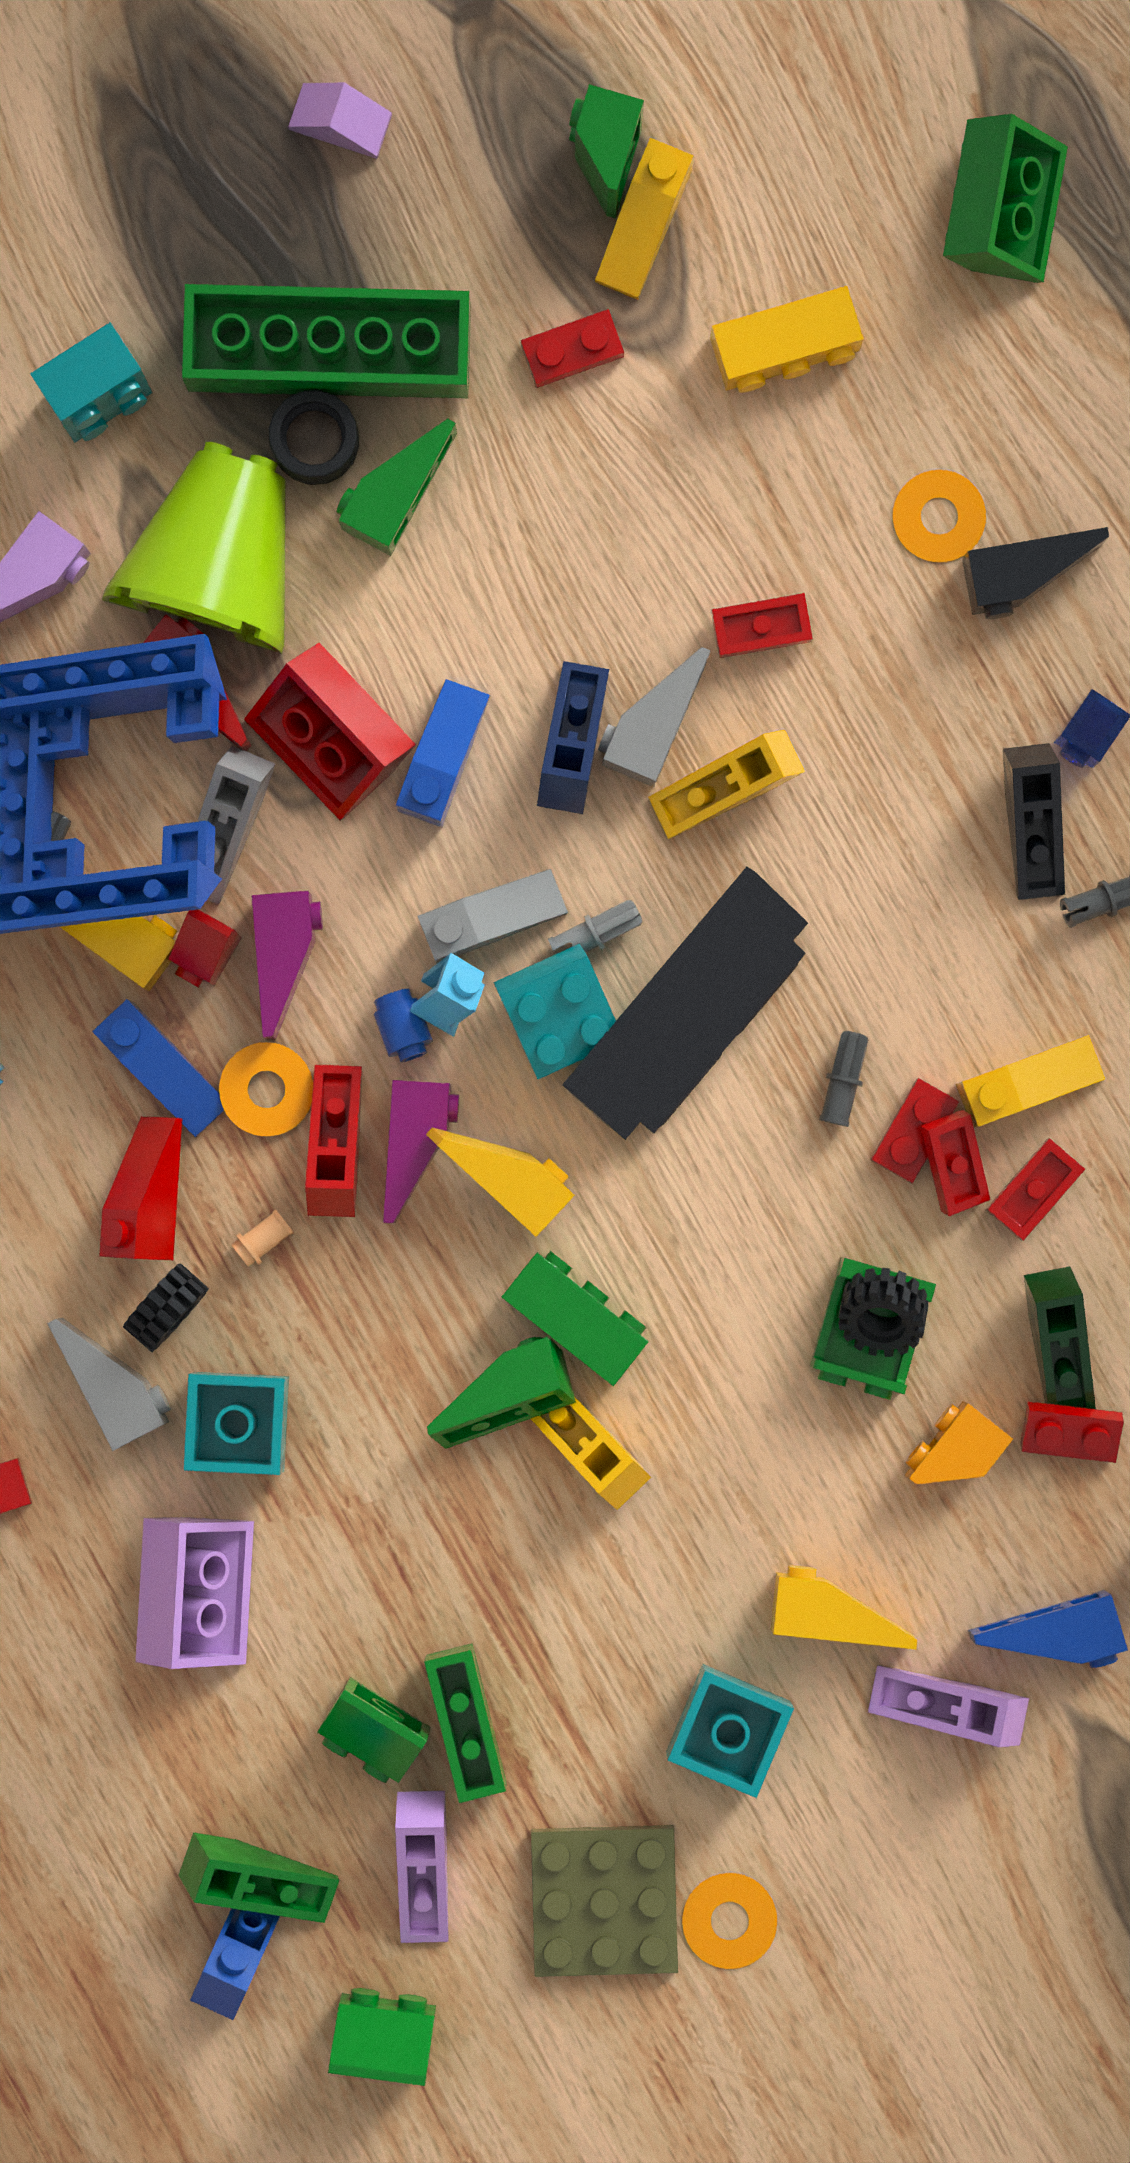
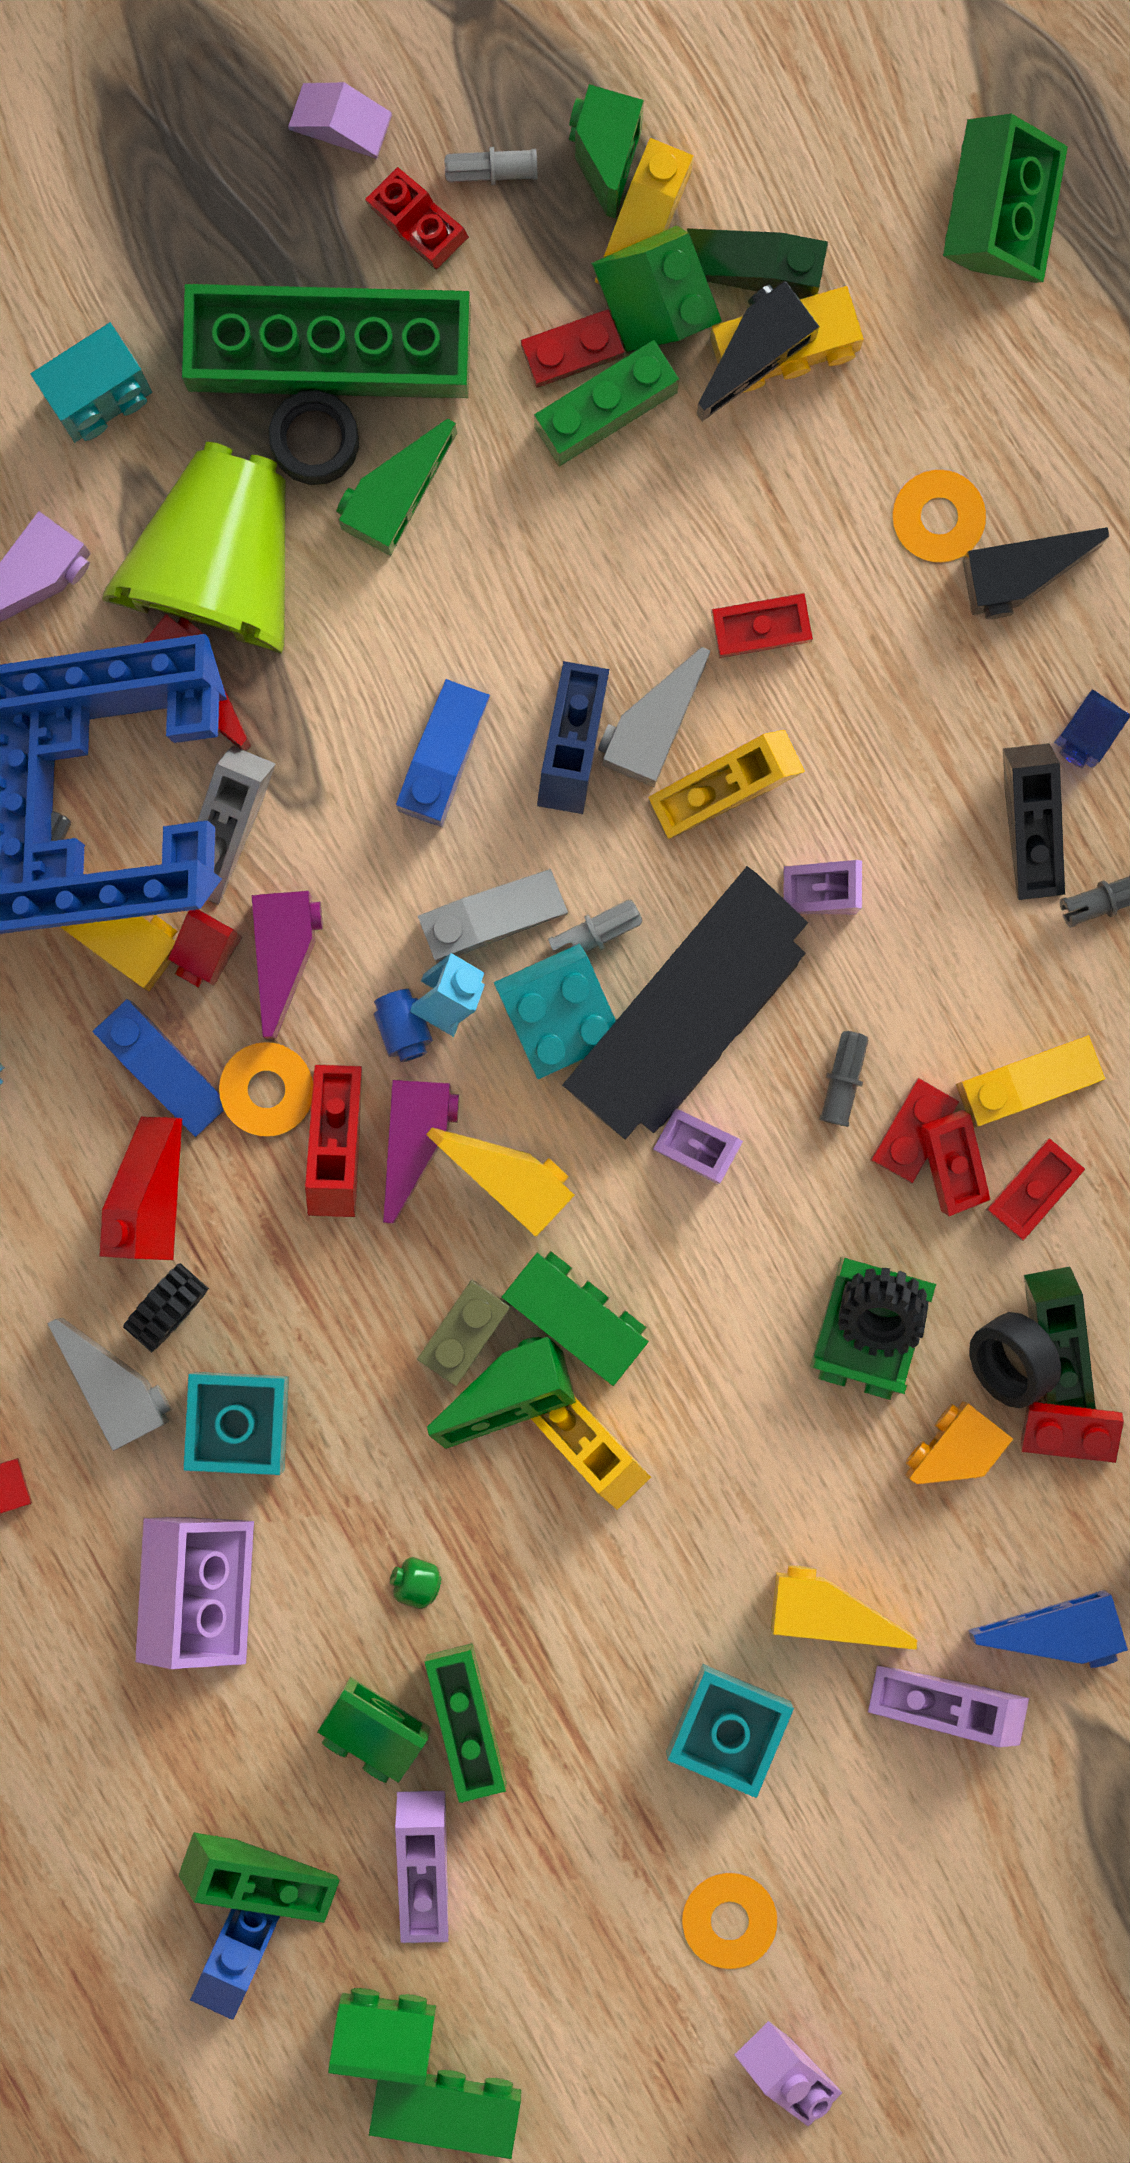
(262, 1238): light nougat pin -> none
(329, 730): red slope -> none
(416, 218): none -> red slope
(416, 1583): none -> green piece
(449, 2113): none -> green brick
(464, 1332): none -> olive brick
(491, 166): none -> light grey axle
(604, 1900): olive plate -> none
(606, 403): none -> green brick
(657, 290): none -> green slope
(698, 1146): none -> lavender slope
(760, 259): none -> dark green slope
(766, 337): none -> black slope
(787, 2074): none -> lavender slope
(824, 887): none -> lavender slope
(1032, 1347): none -> black tyre

